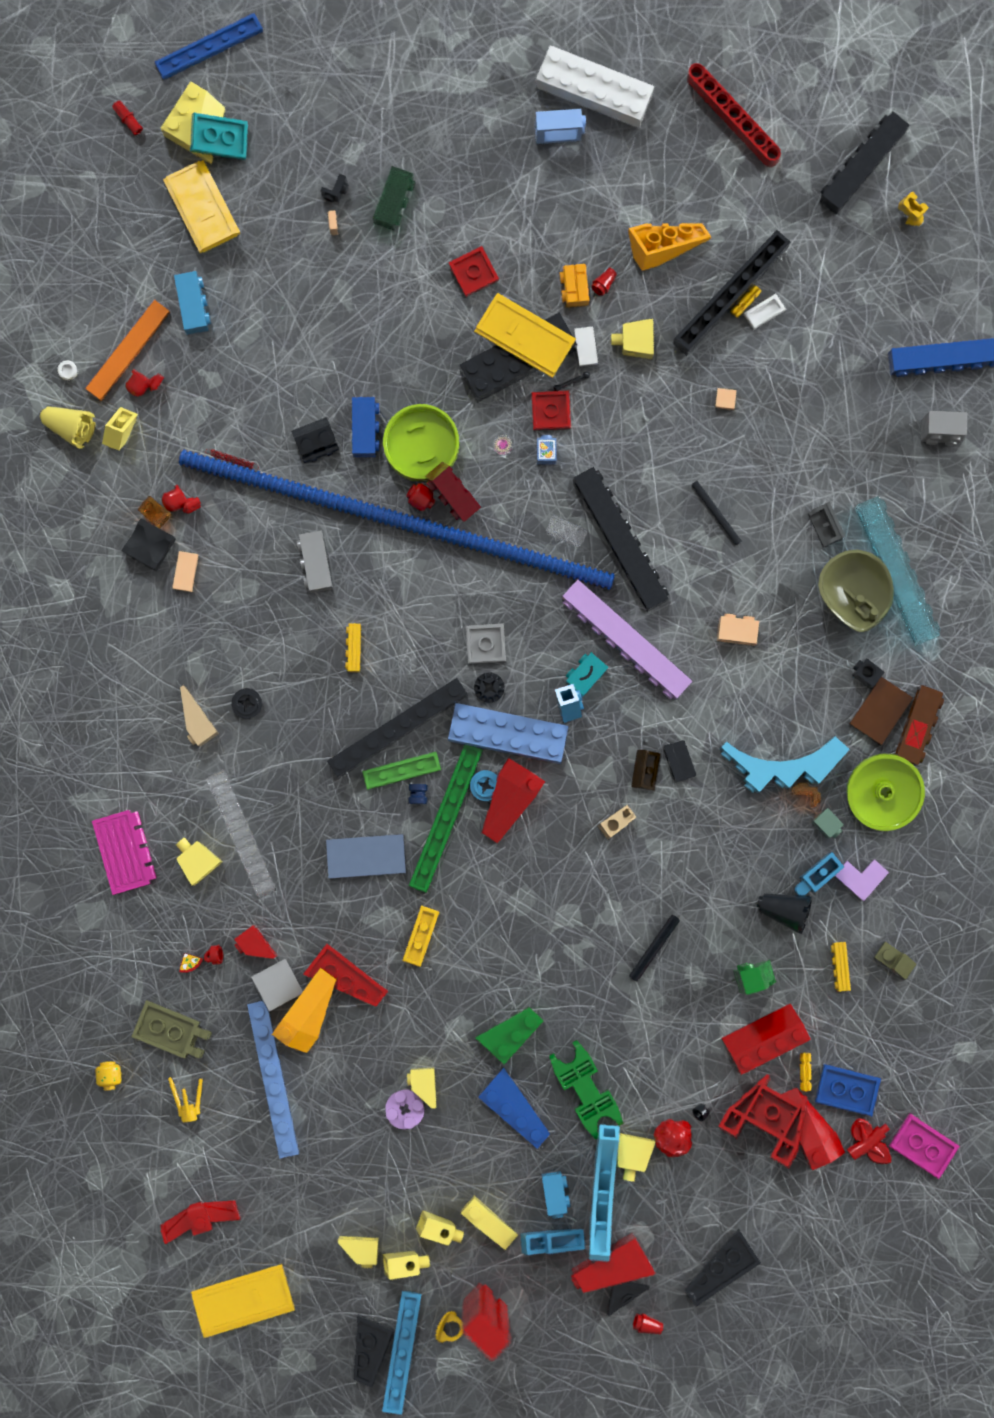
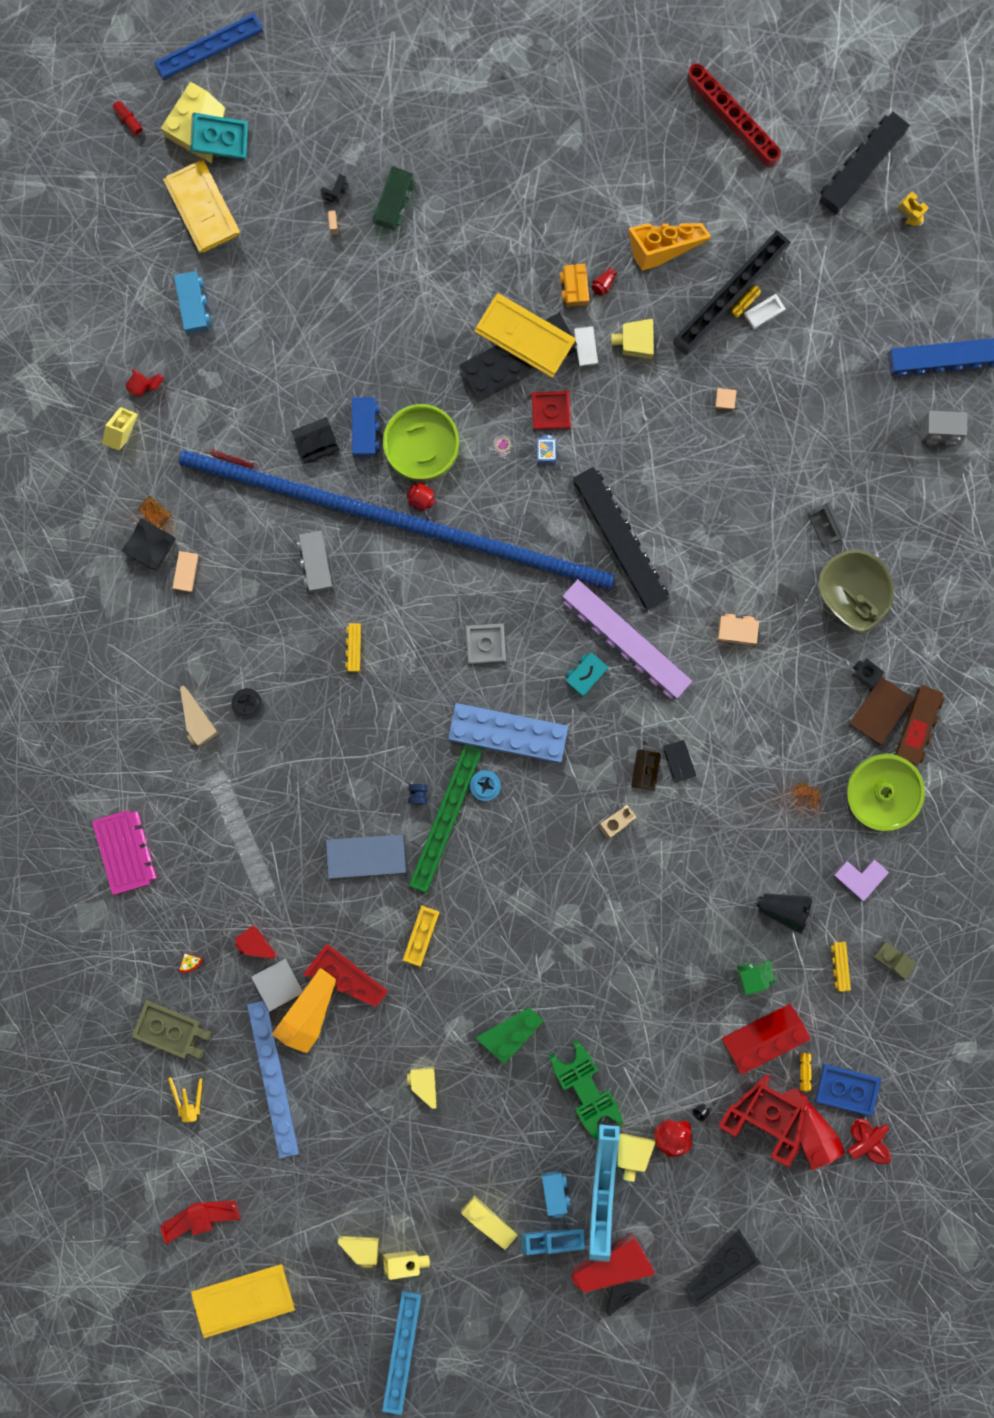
(67, 370): white tile -> none
(69, 424): light yellow cone -> none
(108, 1075): yellow head -> none
(127, 350): orange tile -> none
(176, 500): red piece -> none
(196, 860): light yellow torso -> none
(216, 955): red tile -> none
(371, 1346): black wing -> none
(397, 728): black brick -> none
(399, 1099): lavender plate -> none
(401, 770): bright green tile -> none
(431, 1225): light yellow torso -> none
(448, 1317): yellow piece -> none
(452, 492): dark red wedge -> none
(473, 271): red plate -> none
(479, 687): black gear -> none
(486, 1320): red brick -> none
(510, 1104): blue wing -> none
(512, 795): red wedge -> none
(559, 126): light blue window -> none
(569, 703): dark azure brick -> none
(586, 375): black hinge -> none
(594, 86): white brick -> none
(646, 1324): red cone -> none
(654, 948): black axle -> none
(717, 514): black bar -> none
(760, 771): medium azure arch -> none
(819, 874): dark azure brick -> none
(828, 824): sand green brick -> none
(906, 589): clear light blue brick -> none
(924, 1146): dark pink tile -> none

